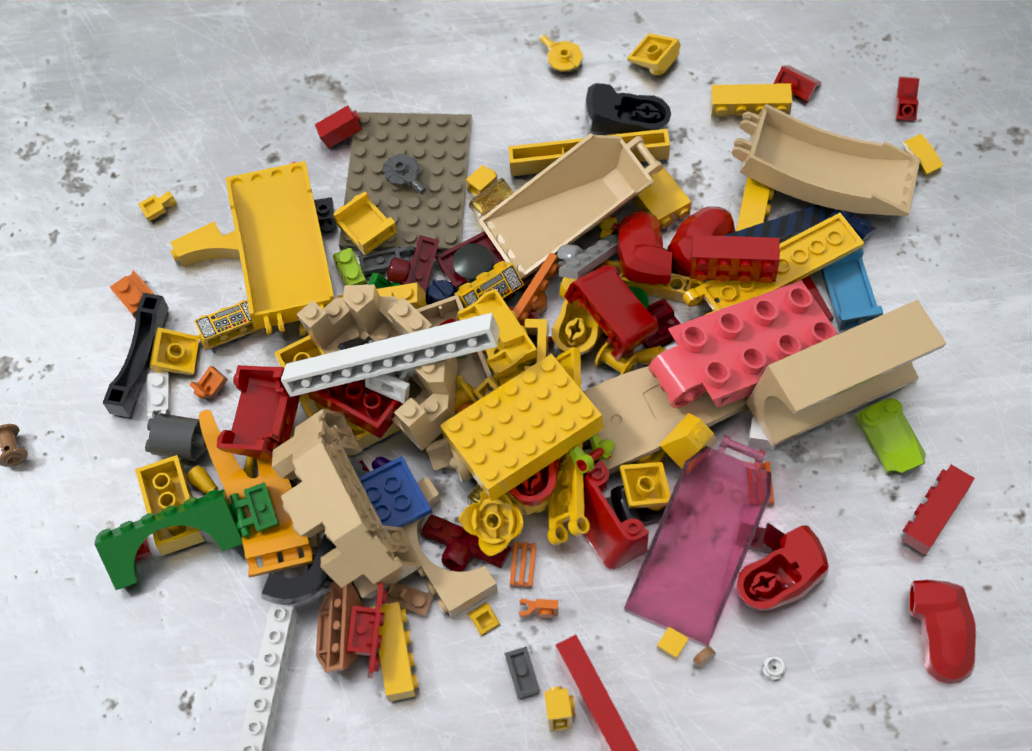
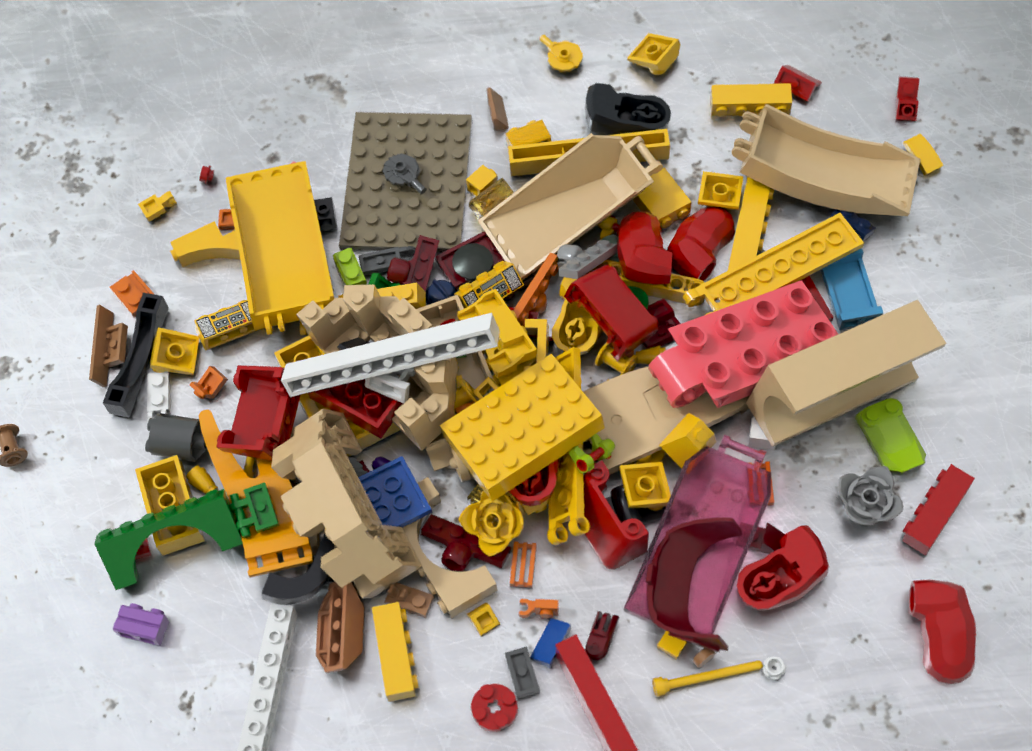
(107, 346): none -> medium nougat bracket
(141, 624): none -> medium lavender brick
(206, 174): none -> red plate
(225, 220): none -> orange tile
(338, 126): red brick -> none
(364, 223): yellow panel -> none
(364, 628): red bracket -> none
(482, 713): none -> red plate
(497, 110): none -> medium nougat slope
(529, 134): none -> yellow brick
(545, 649): none -> blue slope
(559, 708): yellow brick -> none
(601, 635): none -> dark red arm
(663, 685): none -> yellow piece
(671, 576): none -> dark red piece
(720, 190): none -> yellow slope
(734, 258): red brick -> none
(785, 225): tile -> none
(874, 483): none -> light grey brick

